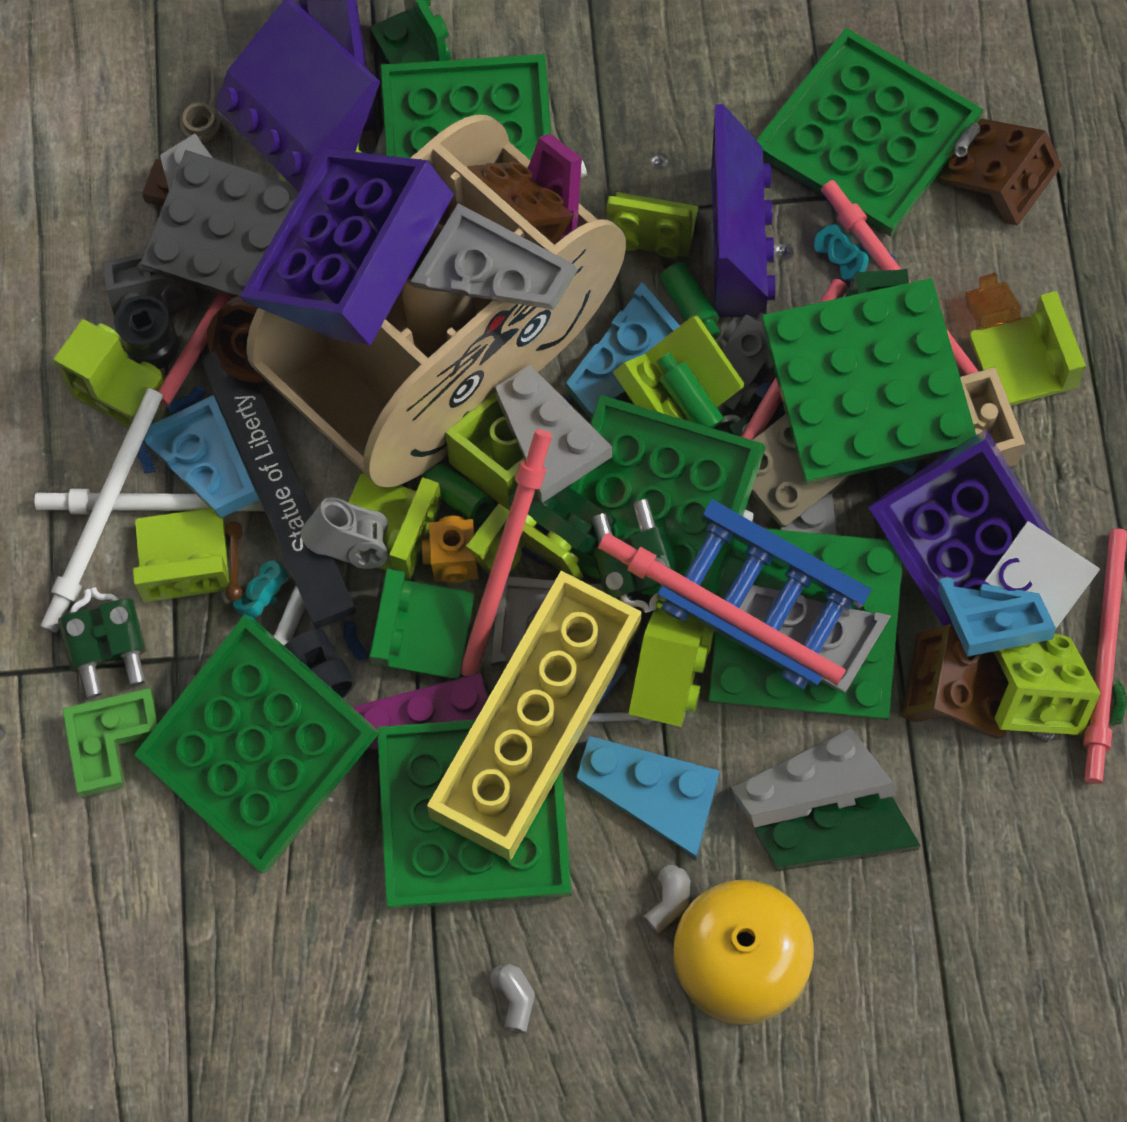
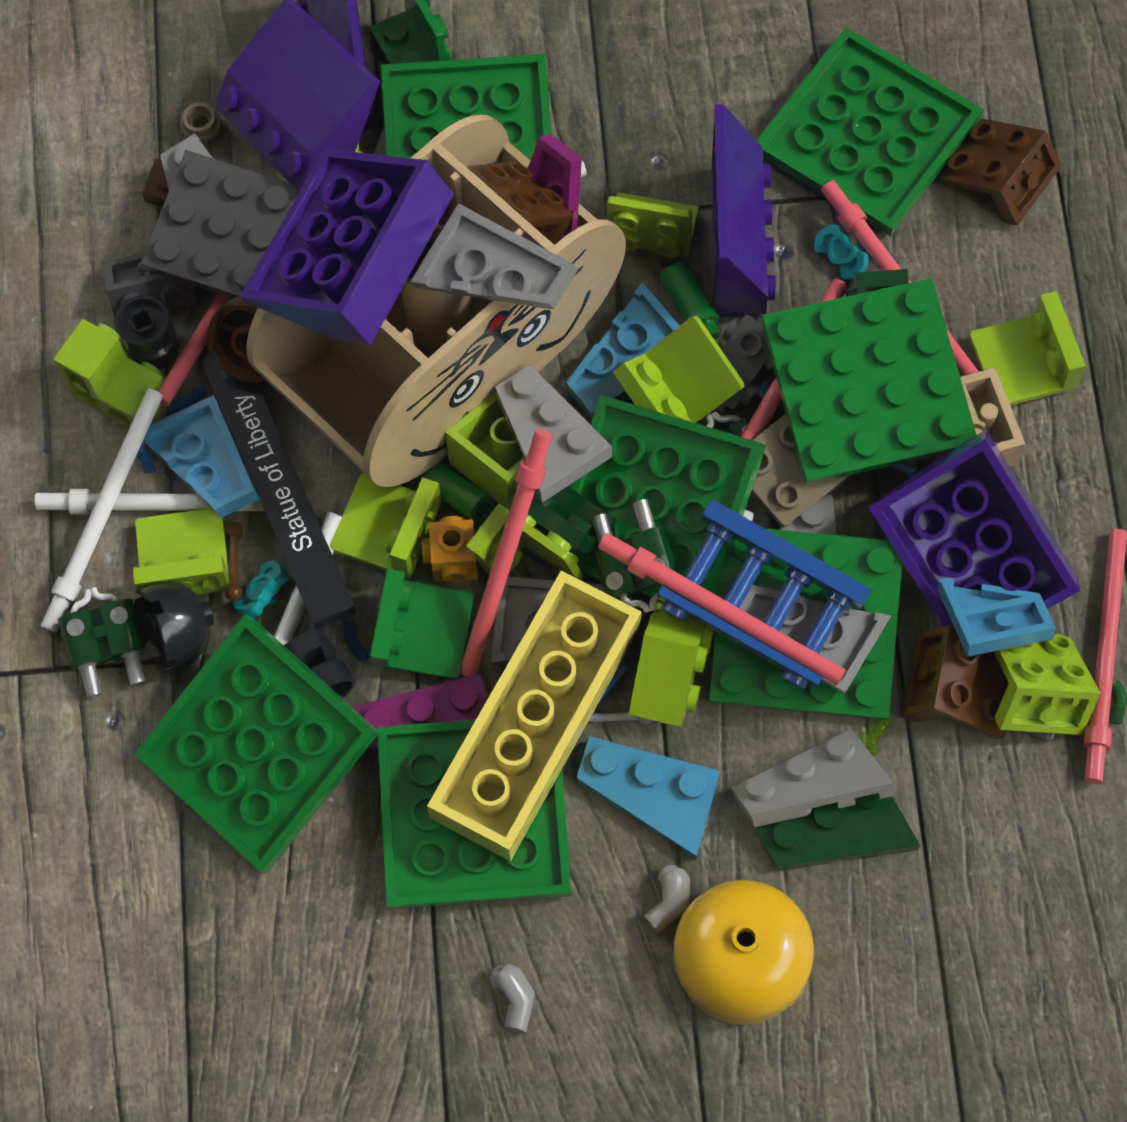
(98, 728): bright green plate -> none
(174, 623): none -> black cylinder
(344, 531): light grey piece -> none
(688, 392): green cylinder -> none
(874, 733): none -> clear neon green leg
(965, 141): light grey leg -> none
(992, 303): clear orange tile -> none
(1050, 566): white sticker -> none

